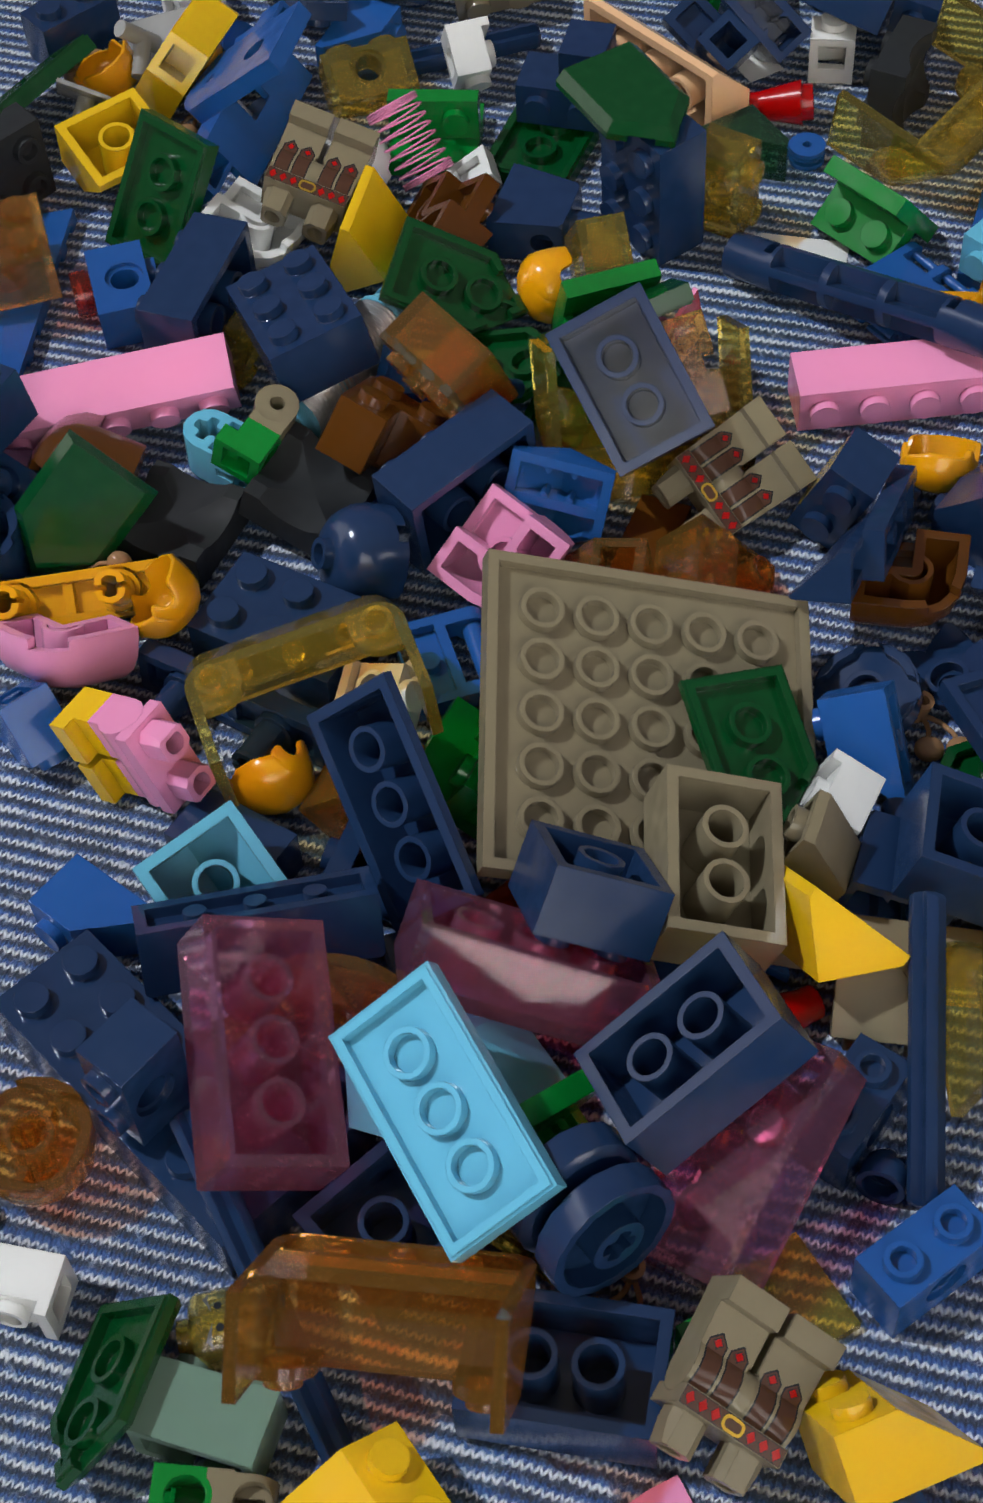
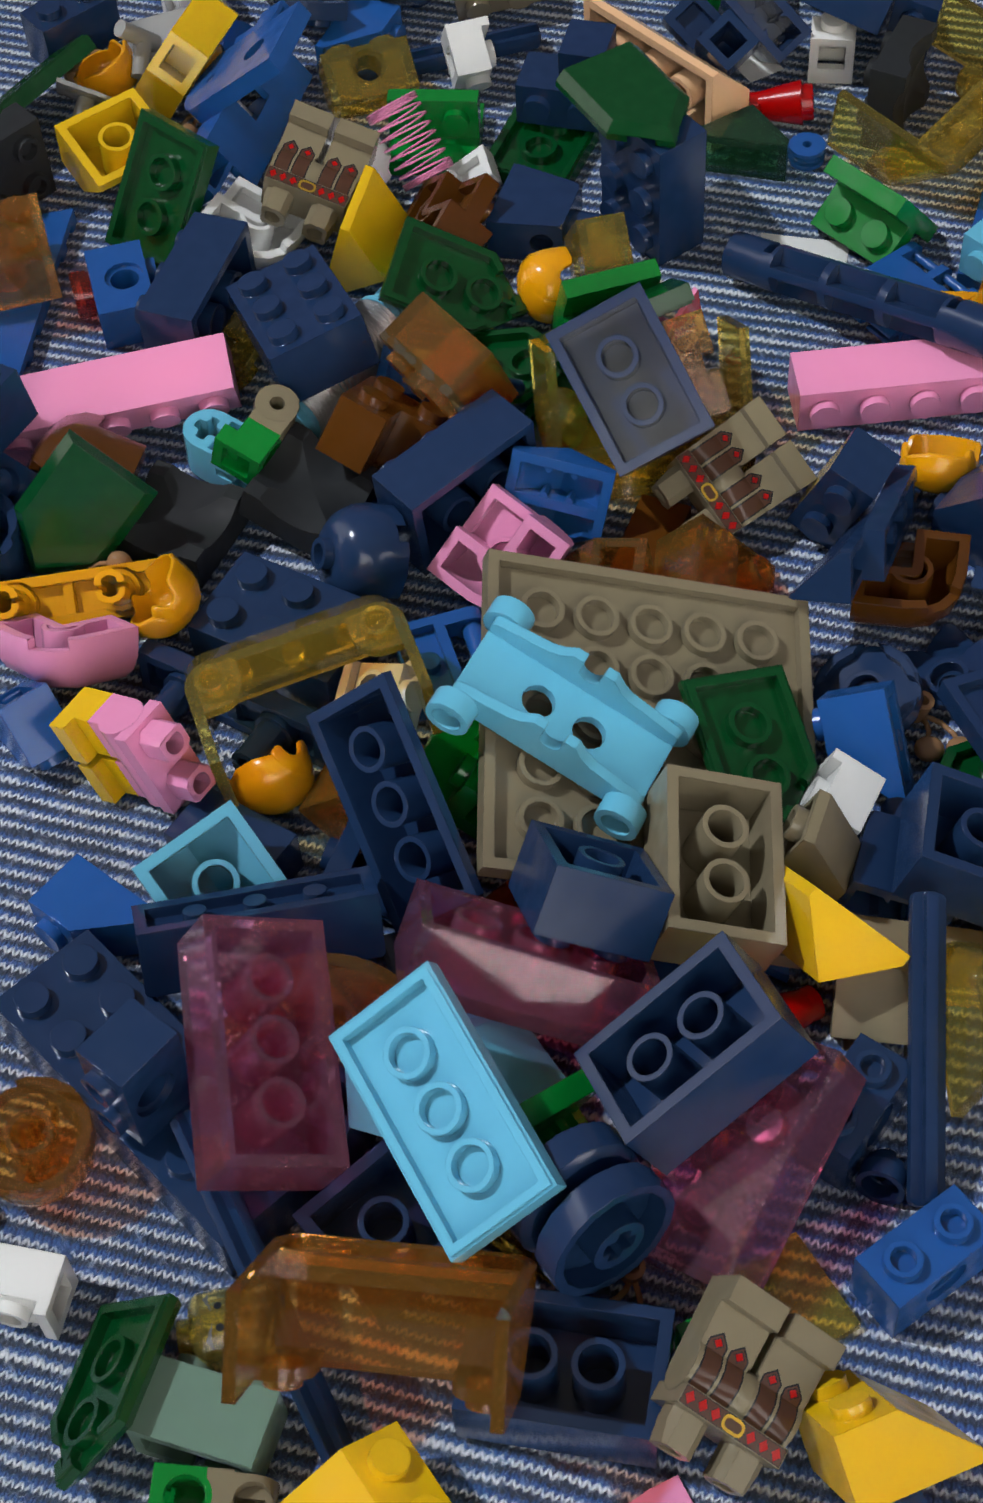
(632, 732): none -> medium azure piece
(732, 181): clear yellow brick -> none

